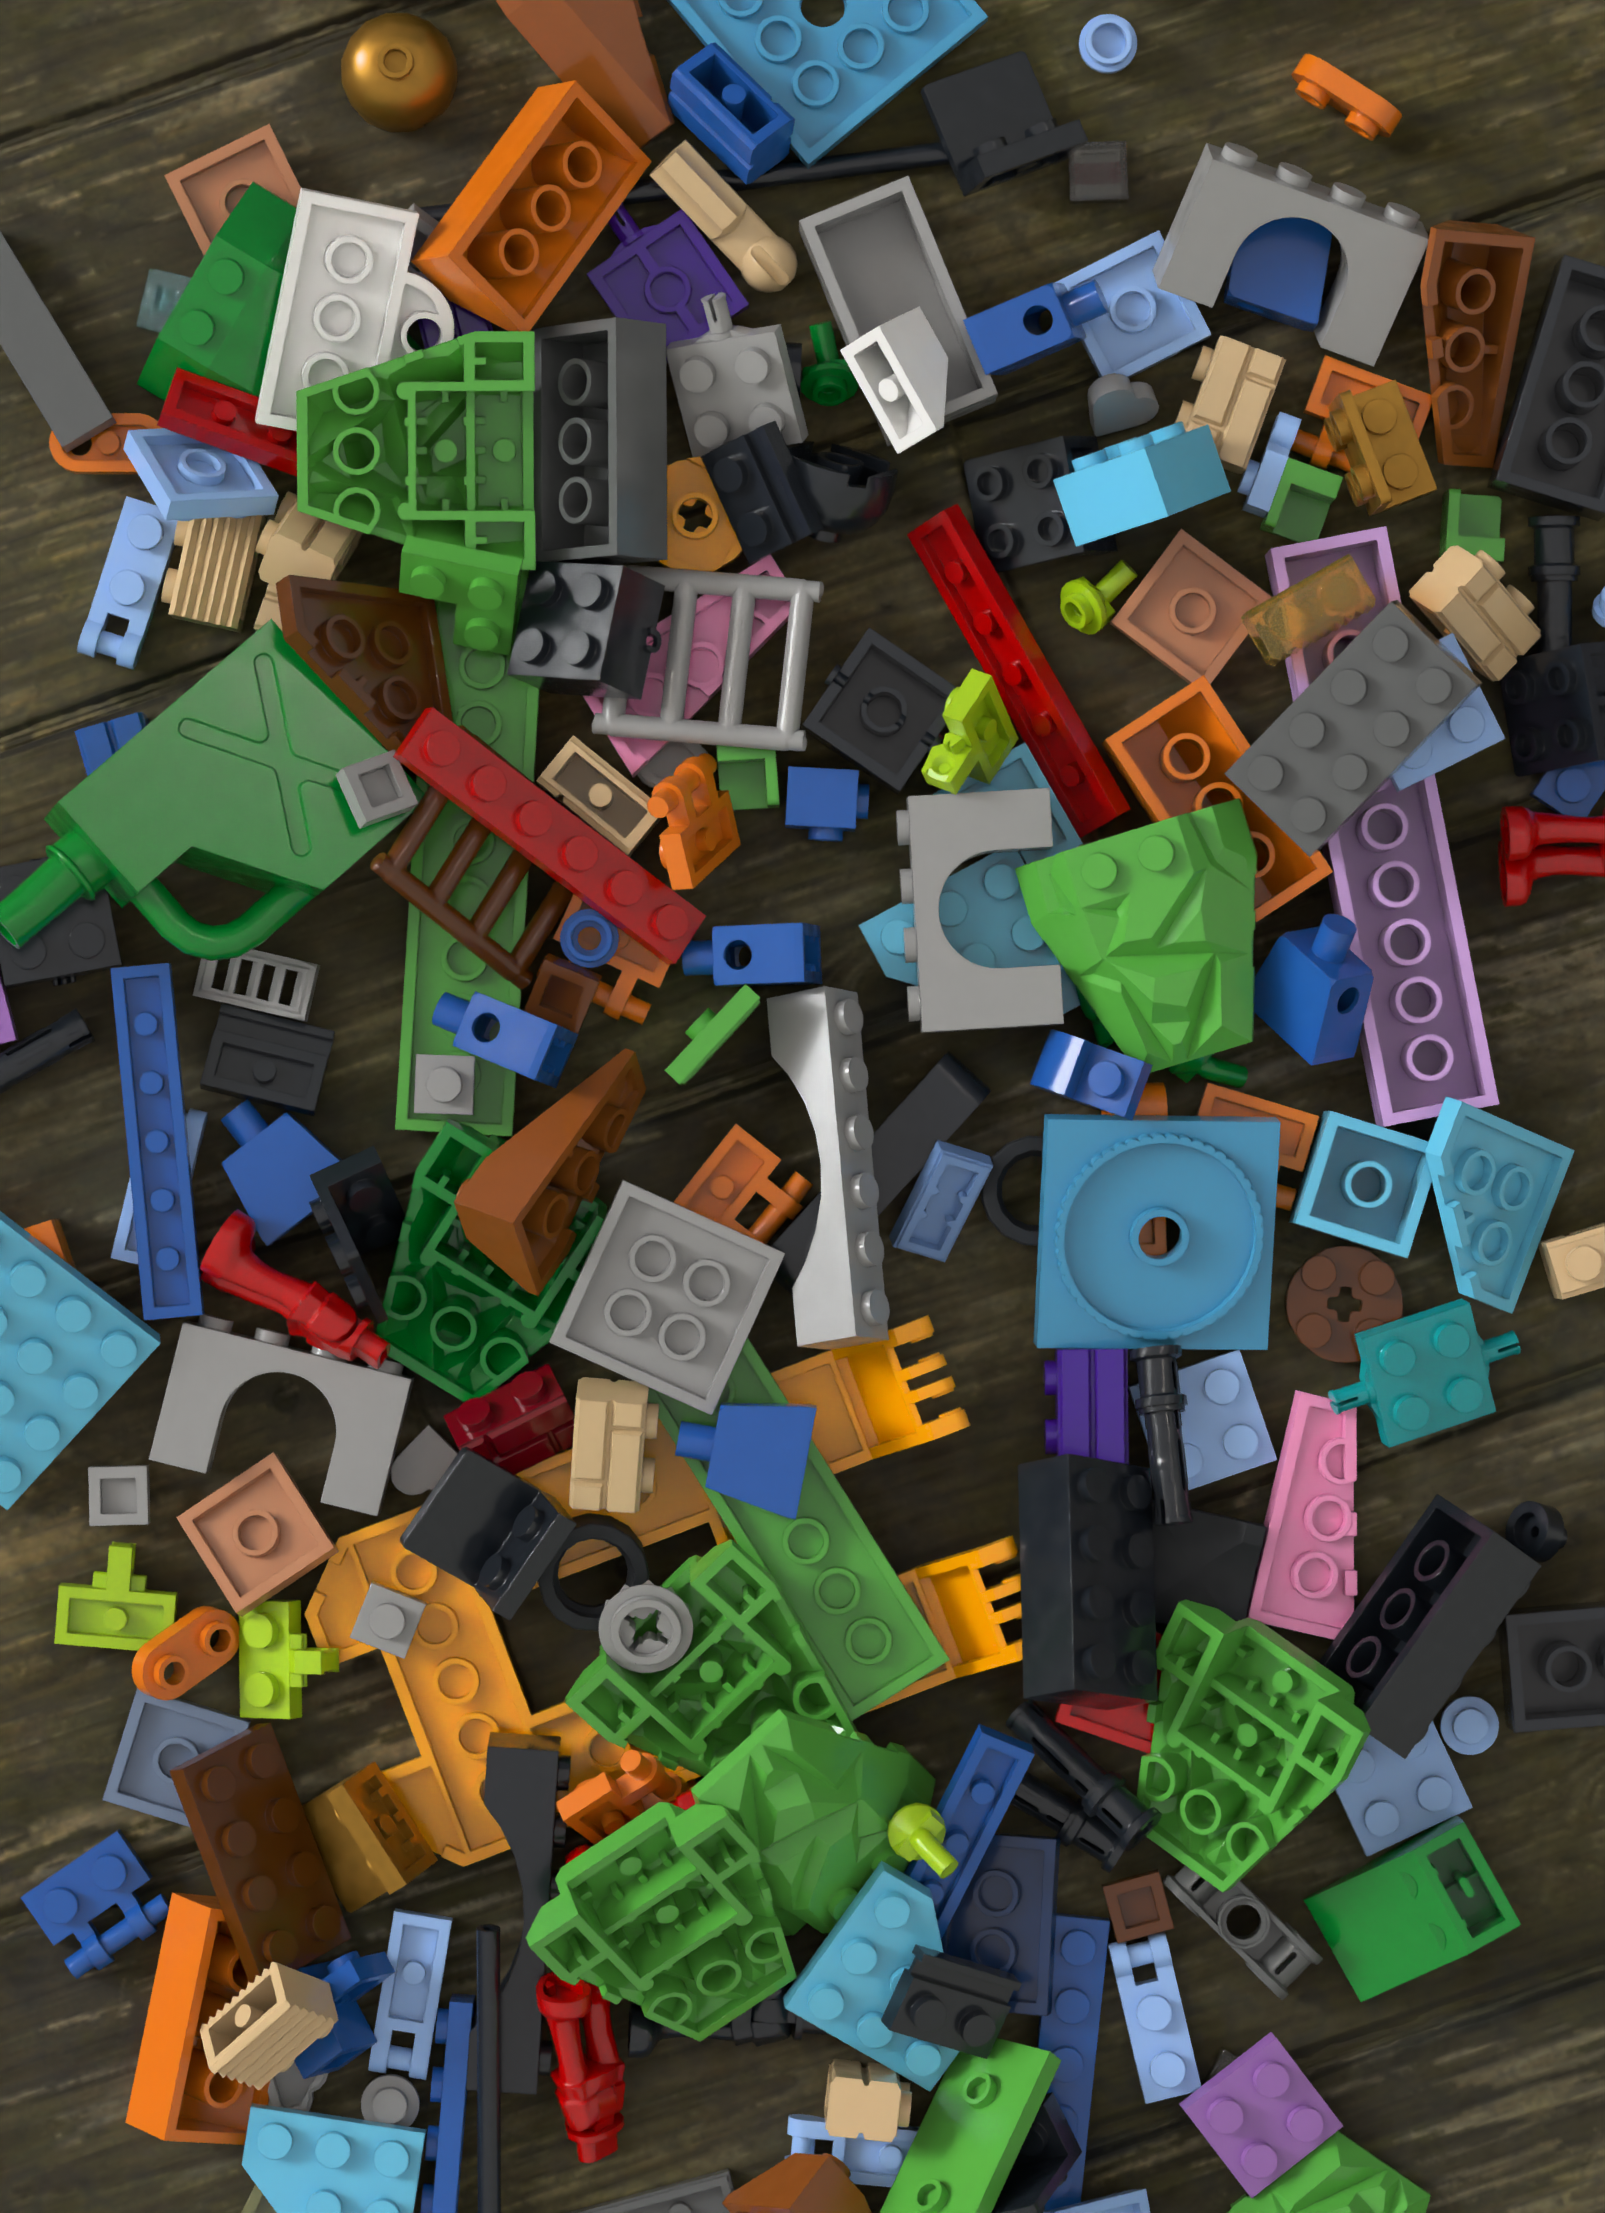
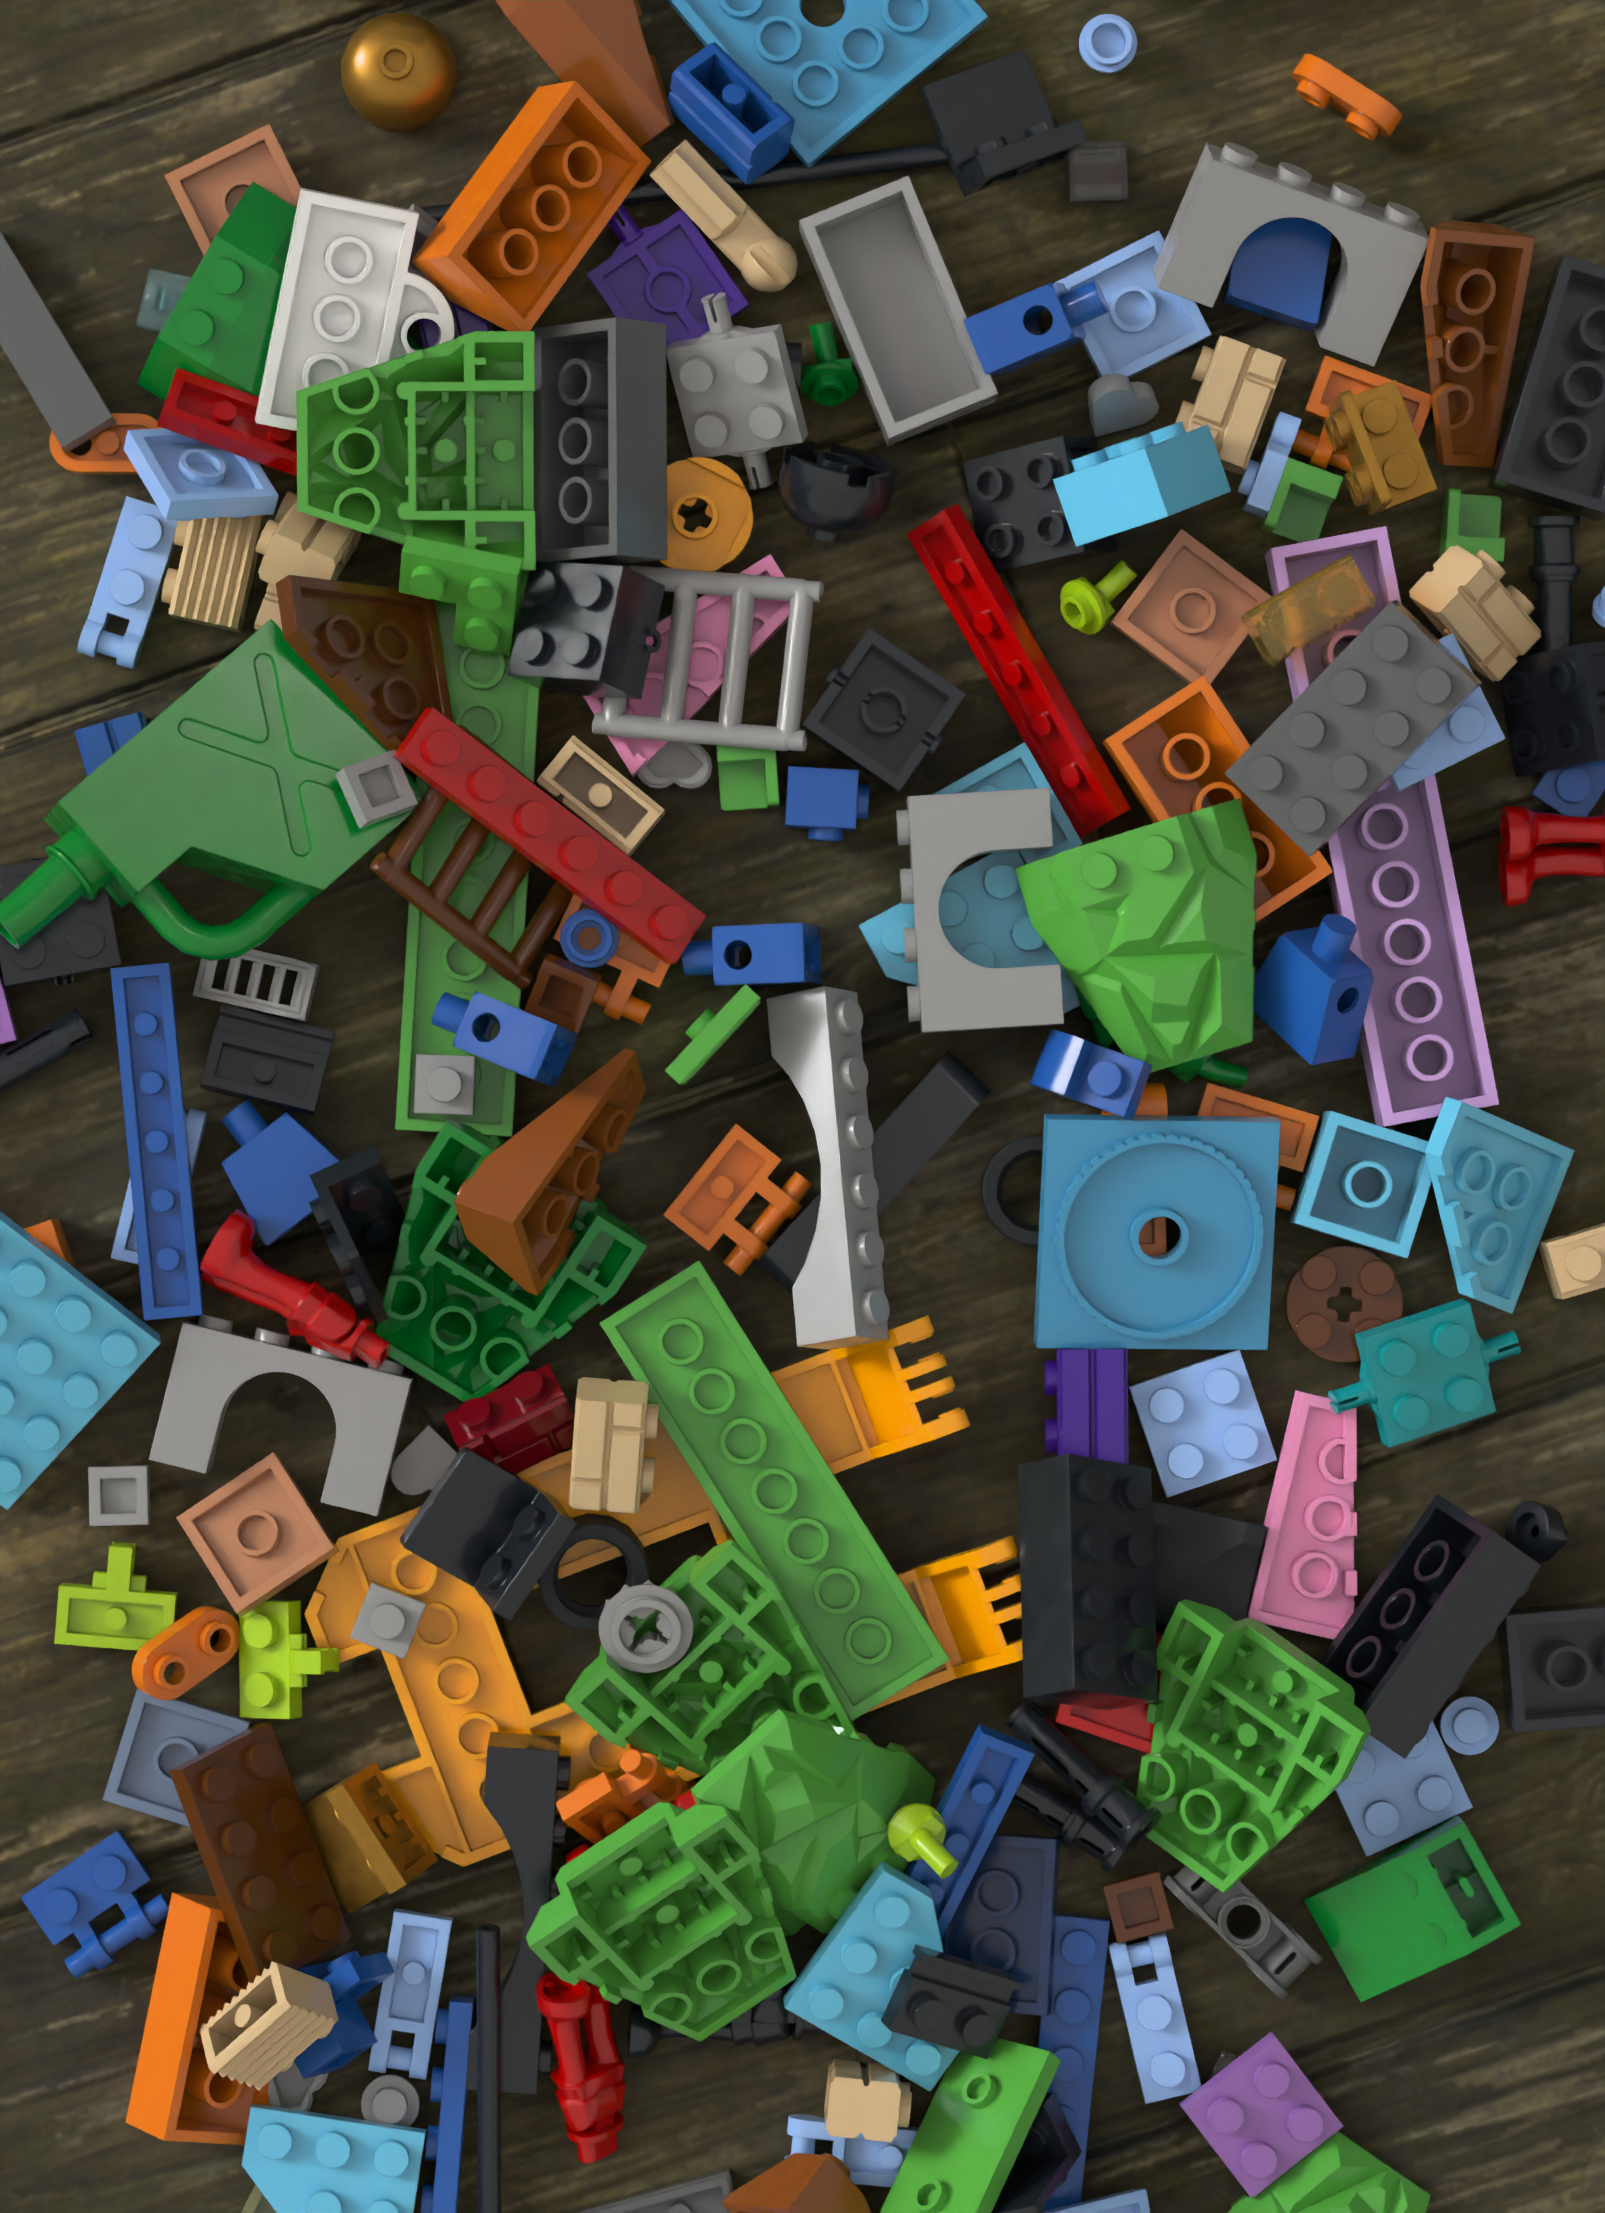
(667, 1297): light grey plate -> none
(699, 822): orange plate -> none
(754, 1452): blue torso -> none
(761, 492): black plate -> none
(902, 377): white slope -> none
(941, 1201): medium blue plate -> none
(977, 735): lime hinge -> none
(1162, 1408): black pin -> none

